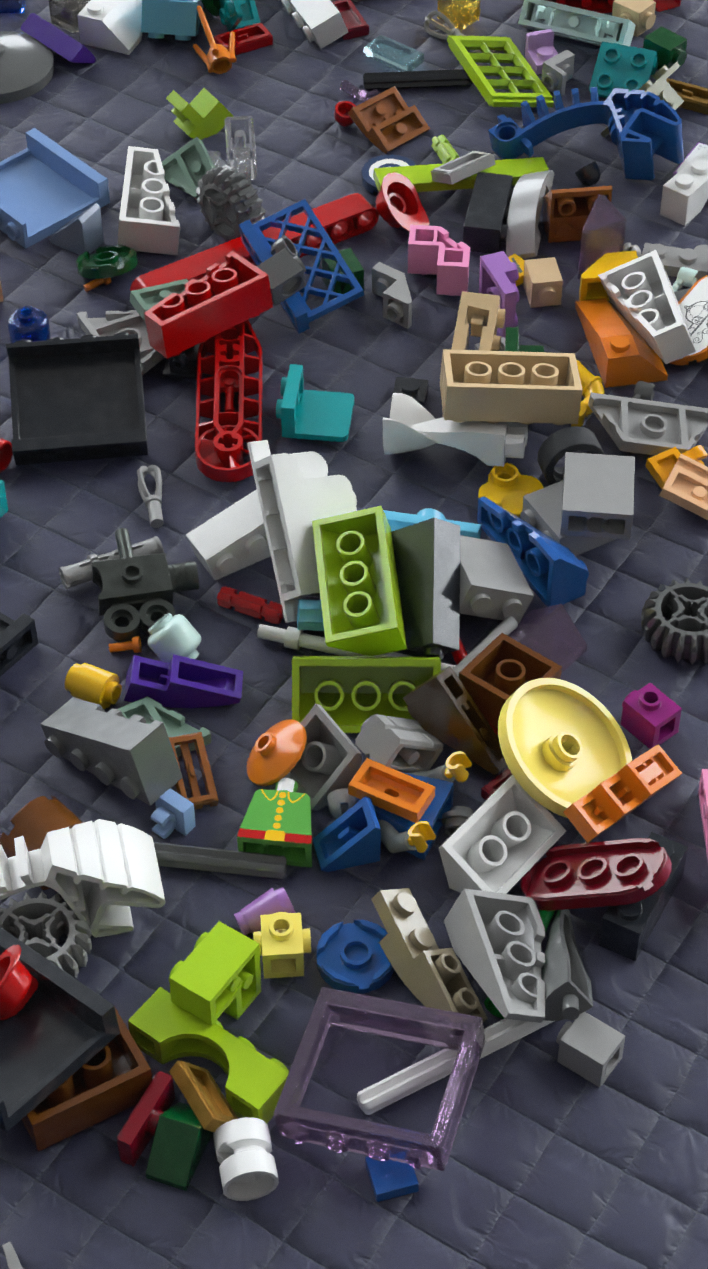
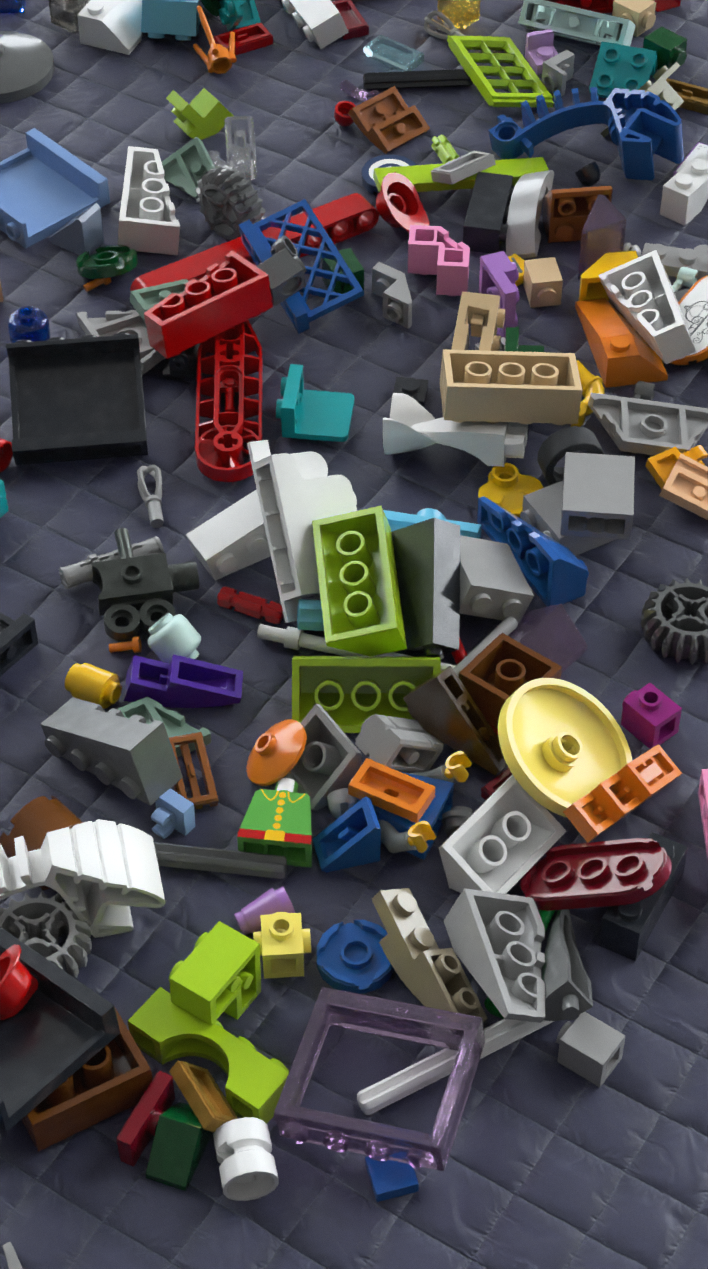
(57, 40): dark purple slope -> none

